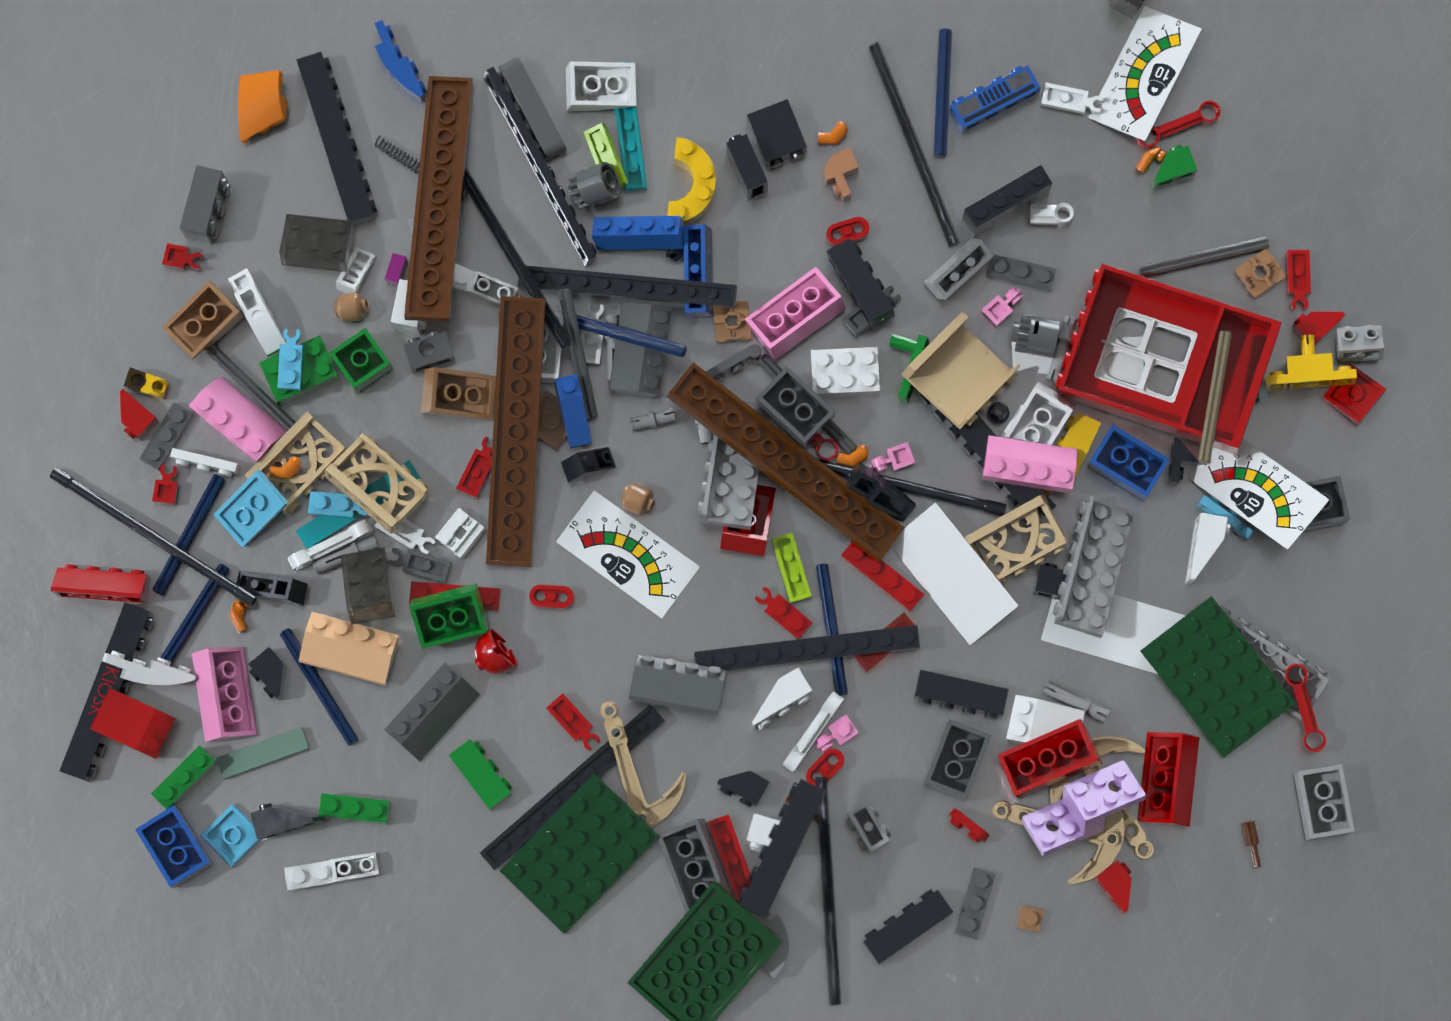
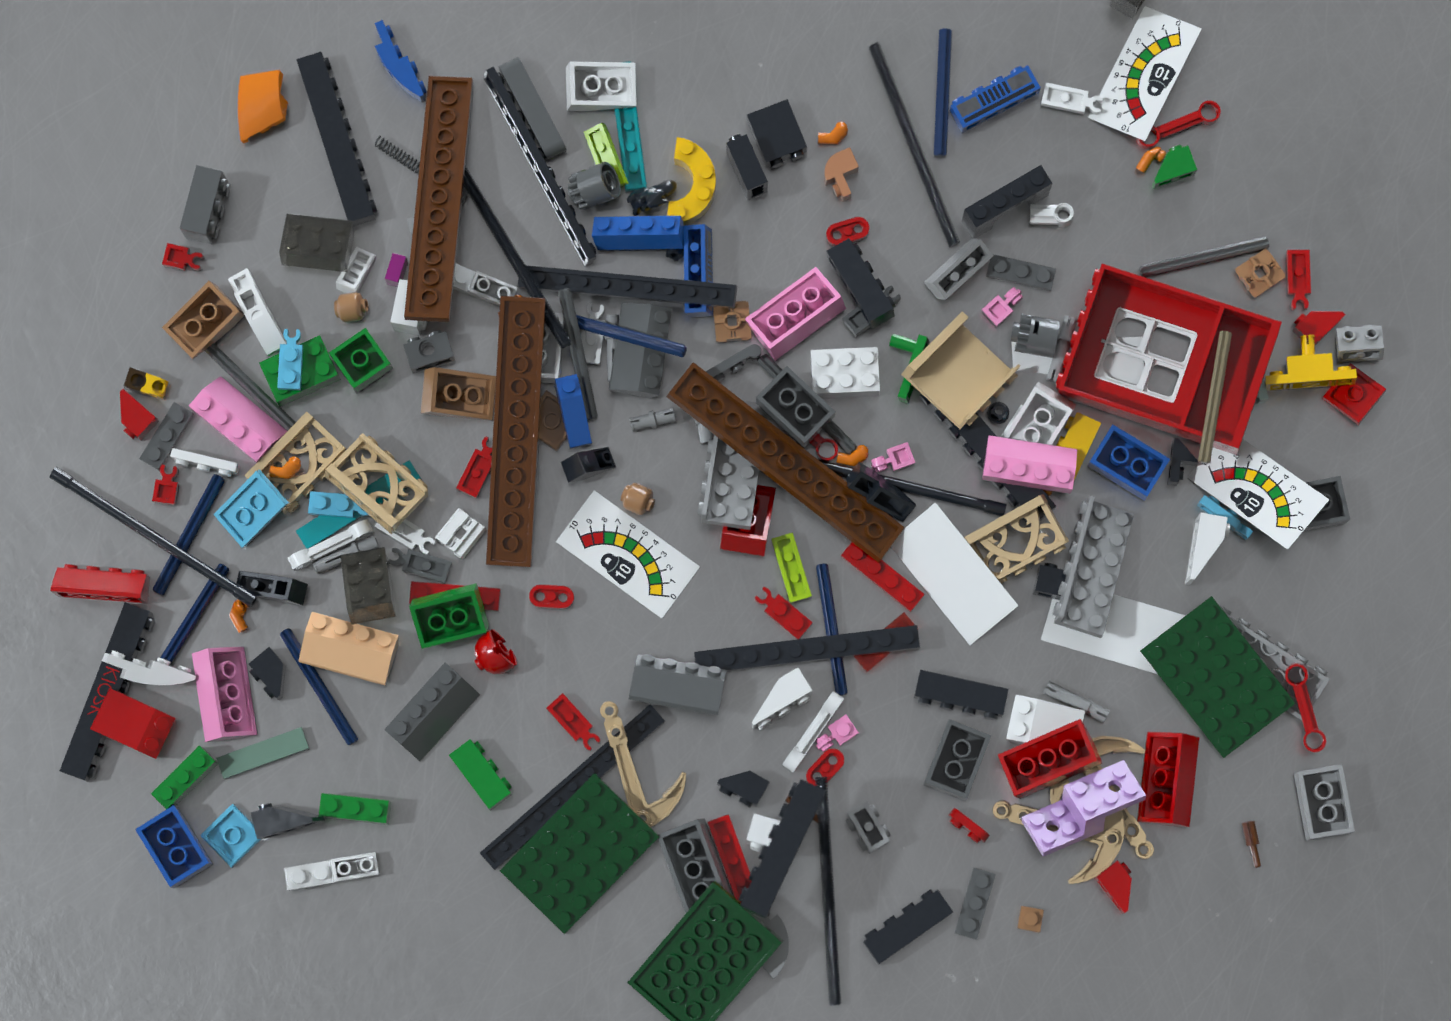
(650, 198): none -> black animal

